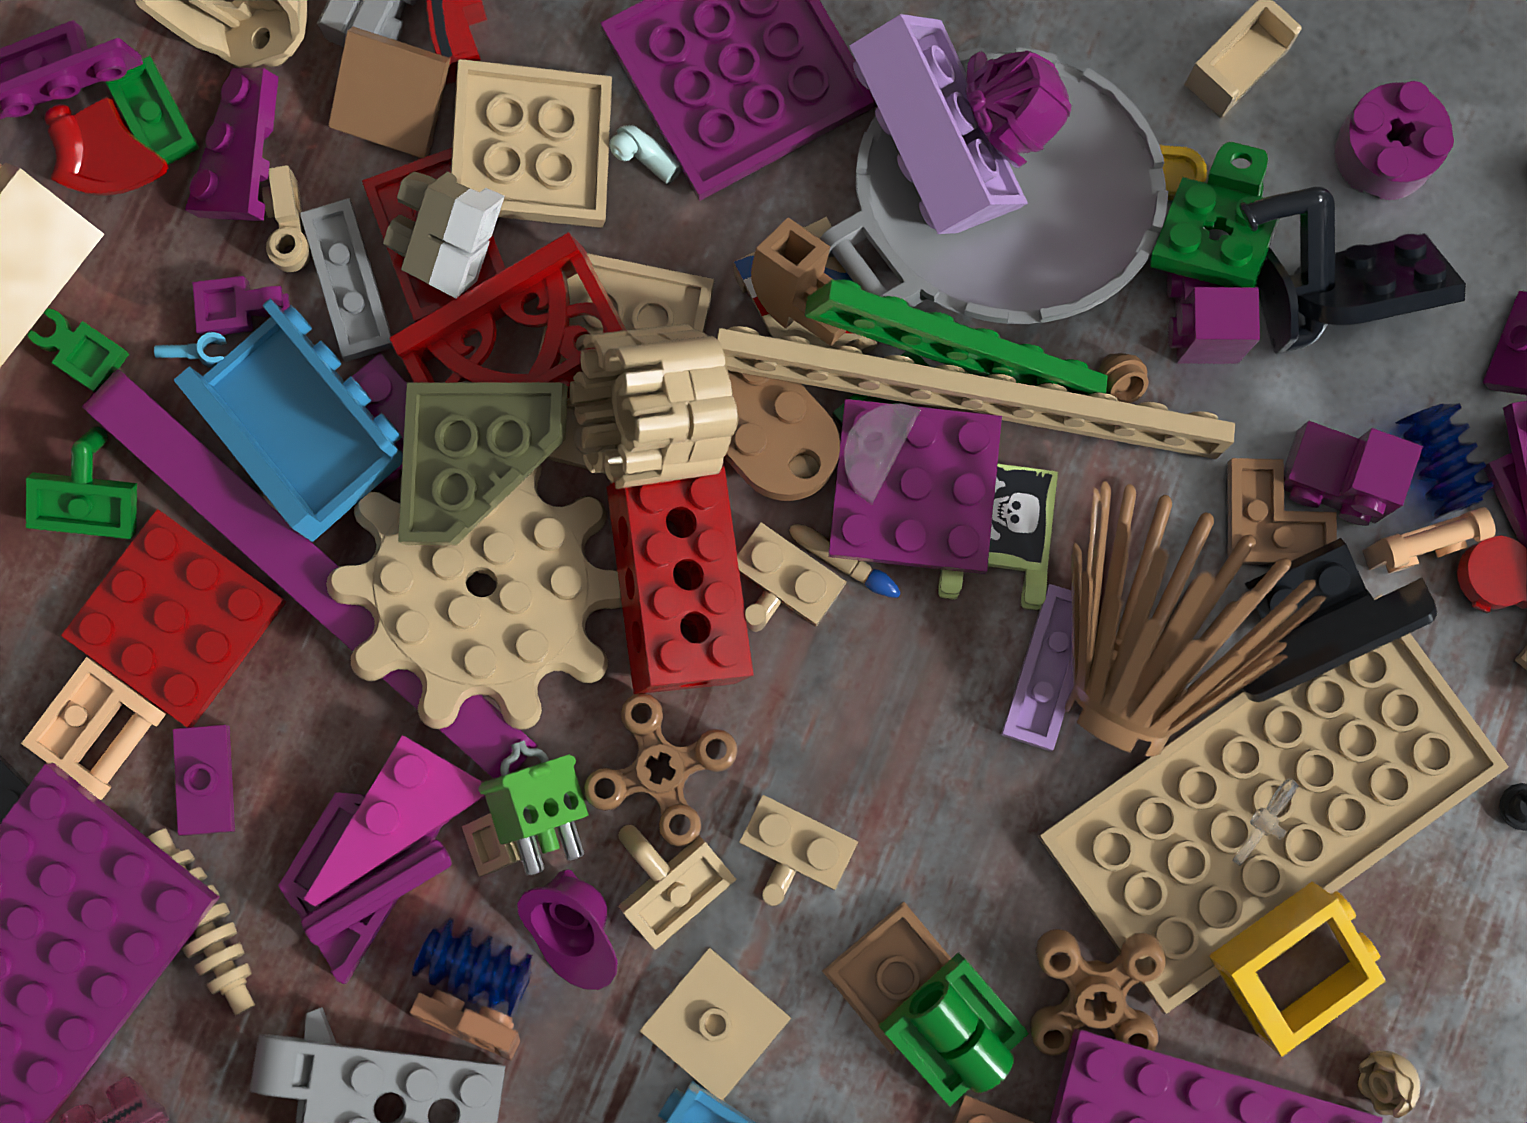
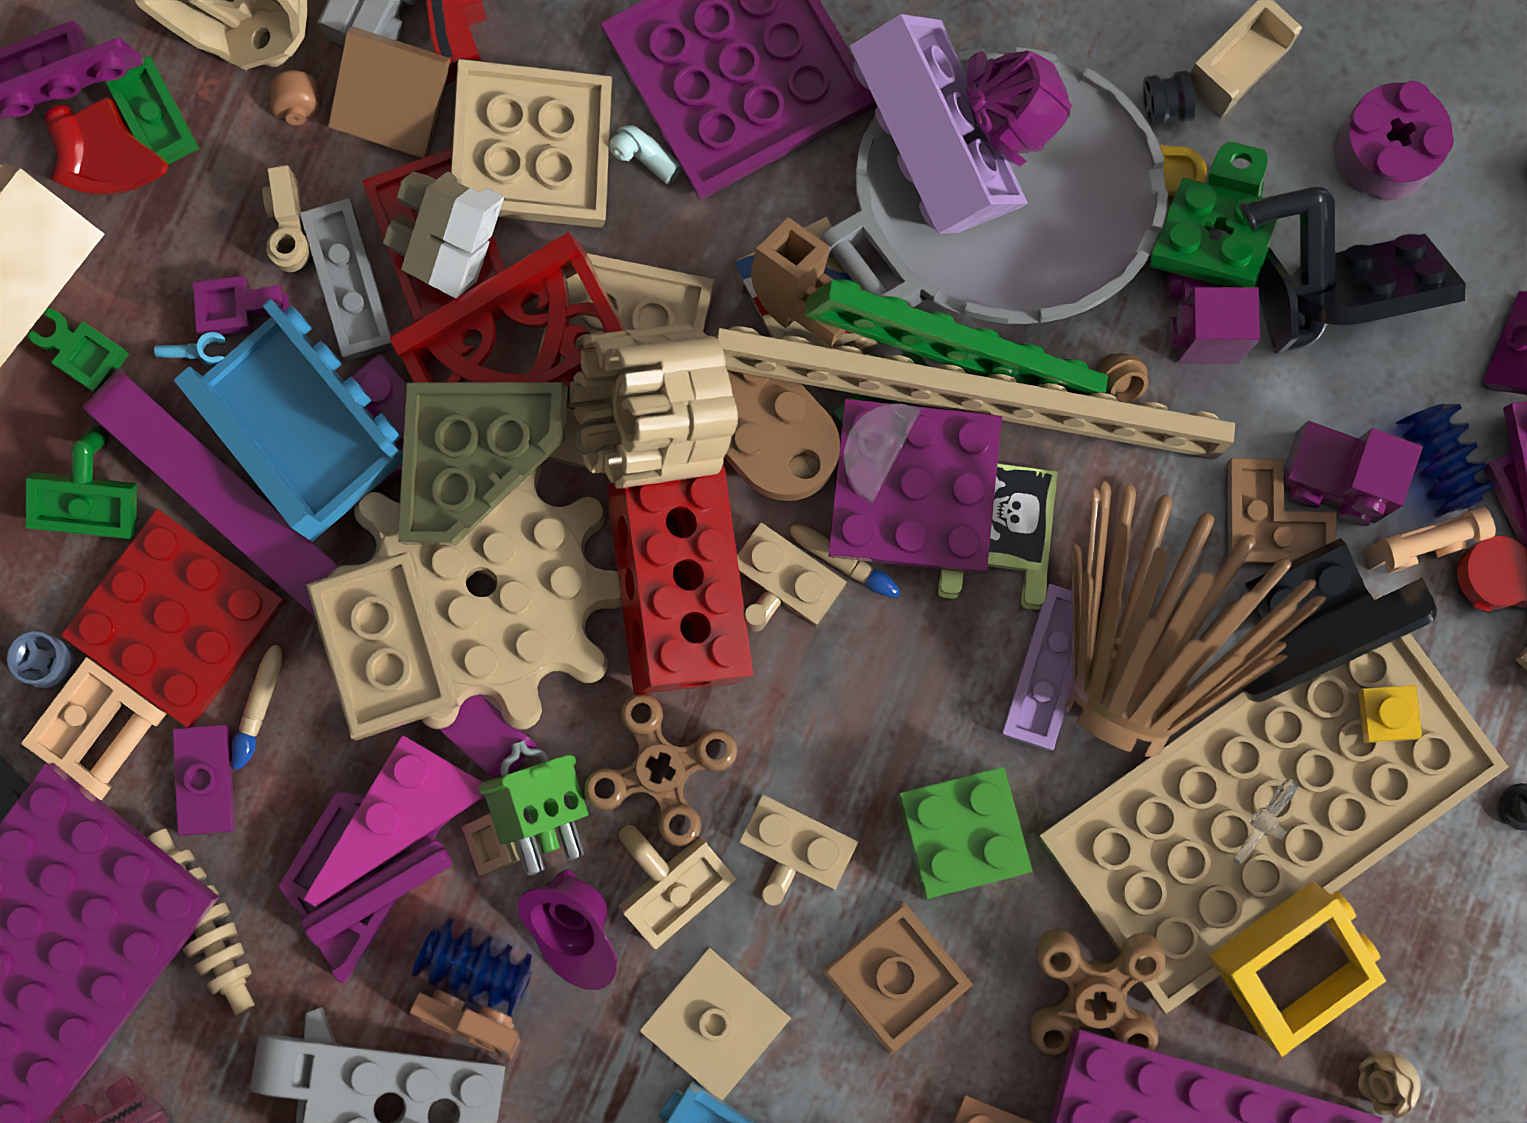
(31, 656): none -> sand blue wheel
(232, 159): magenta wing -> none
(245, 741): none -> tan piece
(294, 96): none -> nougat piece
(382, 645): none -> tan tile
(956, 1032): green plate -> none
(963, 833): none -> bright green brick
(1169, 98): none -> black wheel
(1390, 714): none -> yellow plate

